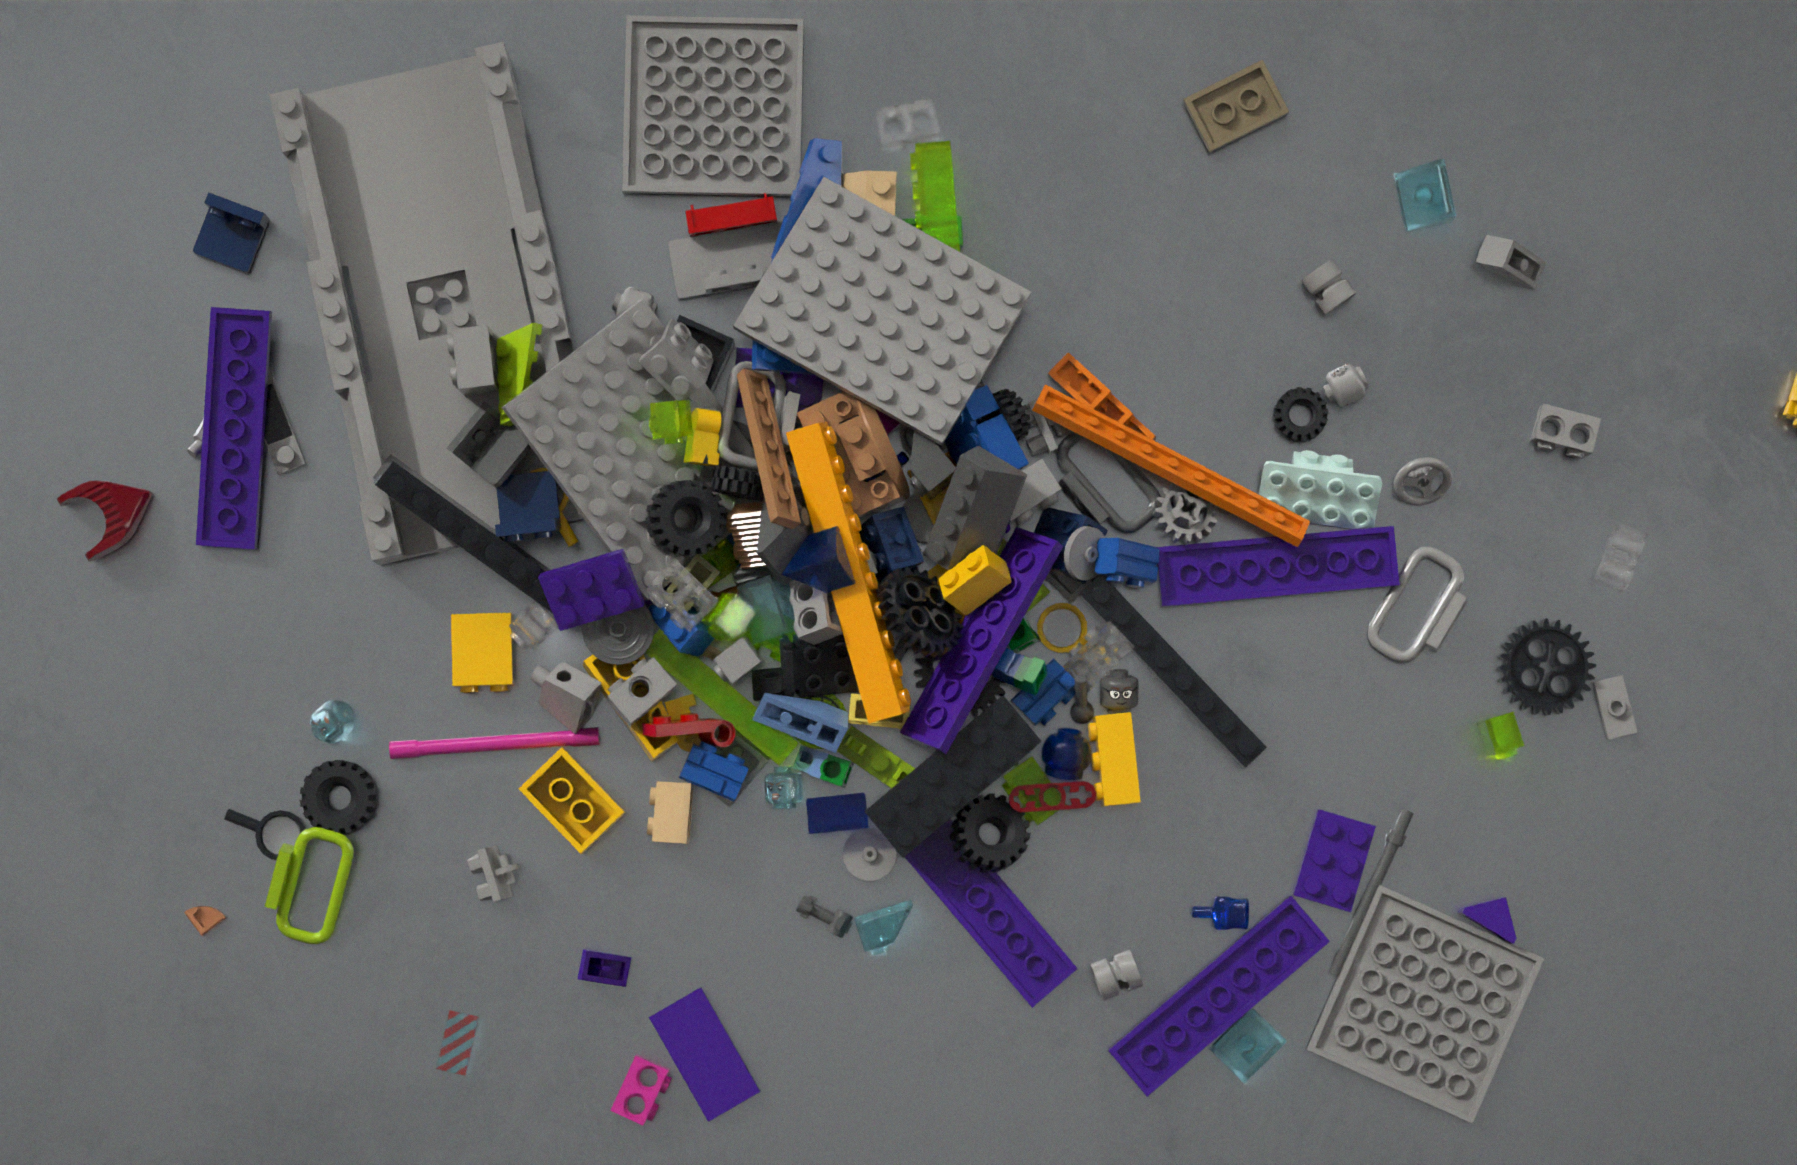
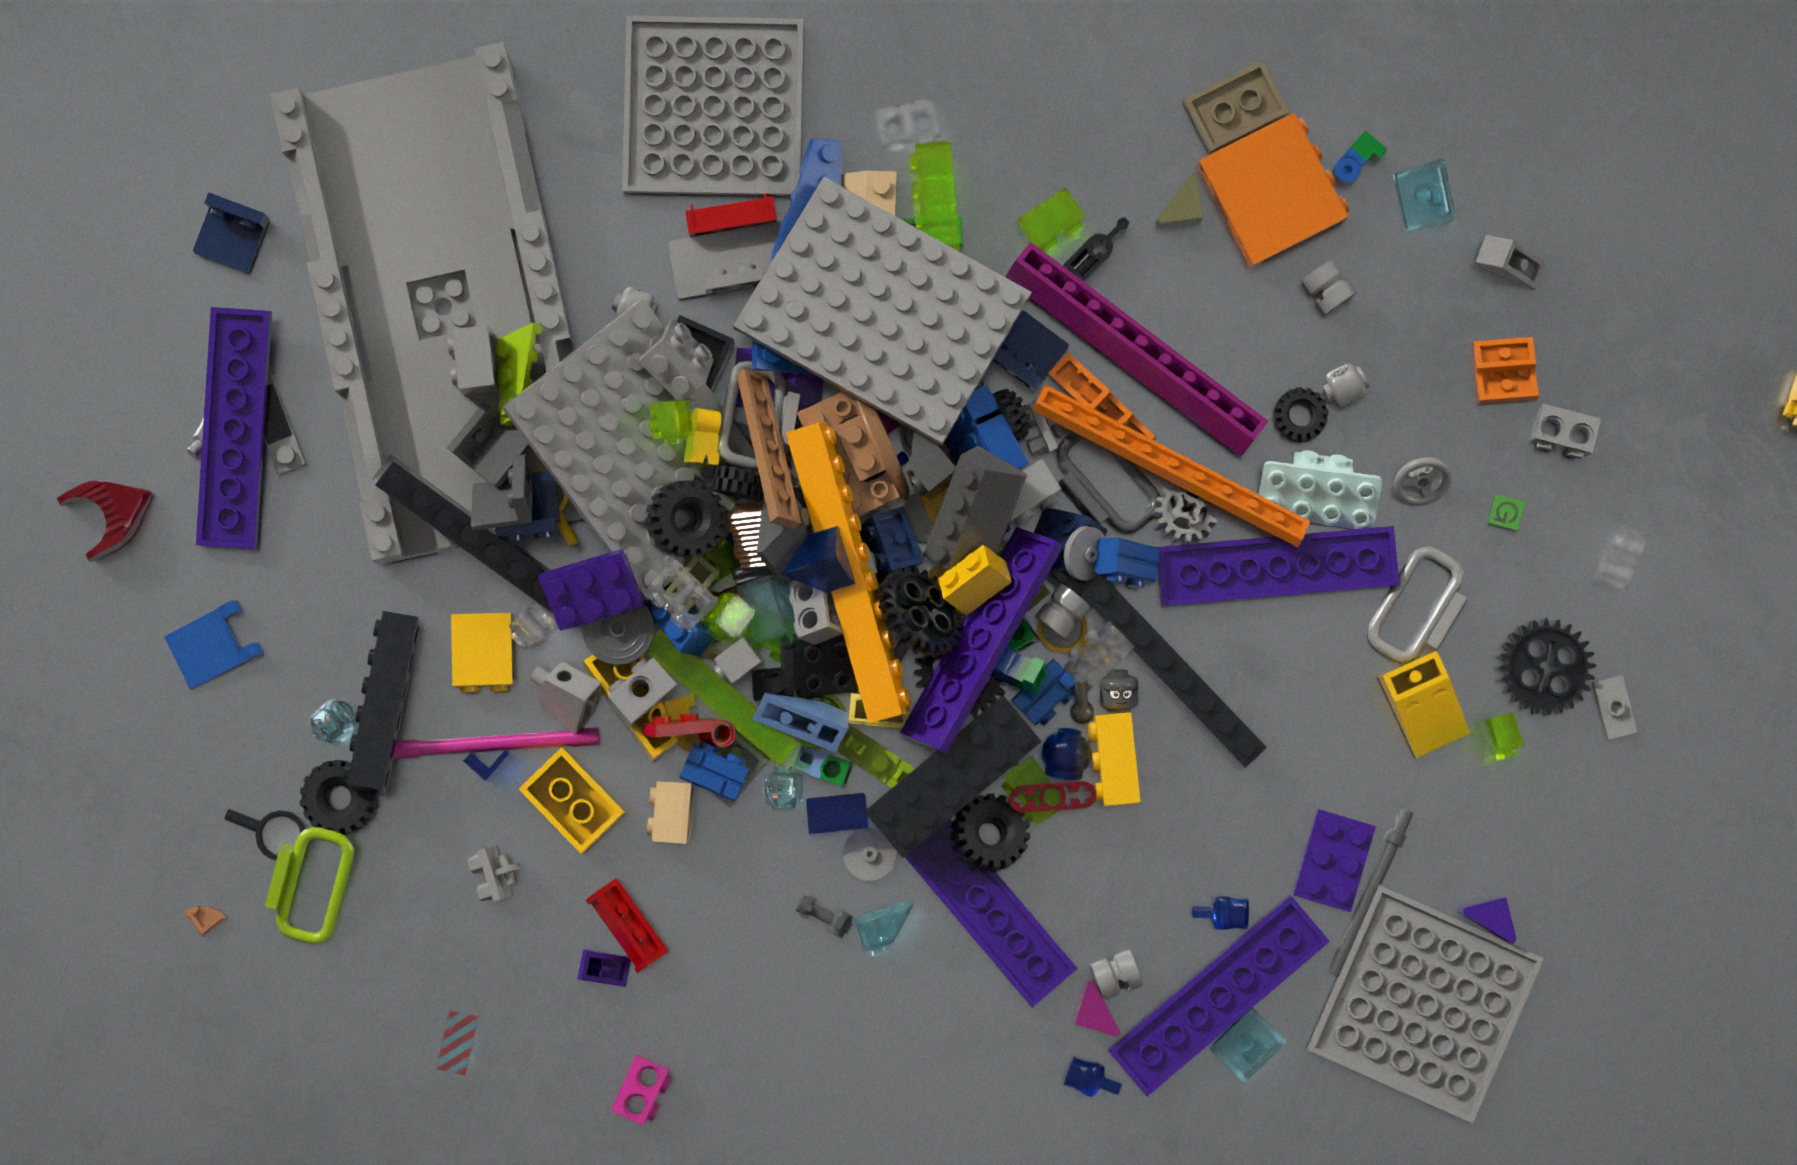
(209, 646): none -> blue flag
(383, 703): none -> black brick
(483, 769): none -> clear blue panel
(504, 504): none -> dark grey bracket
(627, 924): none -> red container
(704, 1054): dark purple tile -> none
(1030, 351): none -> dark blue bracket
(1051, 220): none -> clear neon green brick
(1063, 611): none -> light grey wheel
(1089, 1078): none -> clear blue piece
(1094, 1012): none -> magenta slope
(1095, 261): none -> black piece
(1136, 349): none -> magenta brick
(1184, 206): none -> olive slope
(1273, 189): none -> orange panel
(1350, 164): none -> leg
(1425, 704): none -> yellow slope
(1505, 370): none -> orange slope
(1506, 512): none -> bright green tile

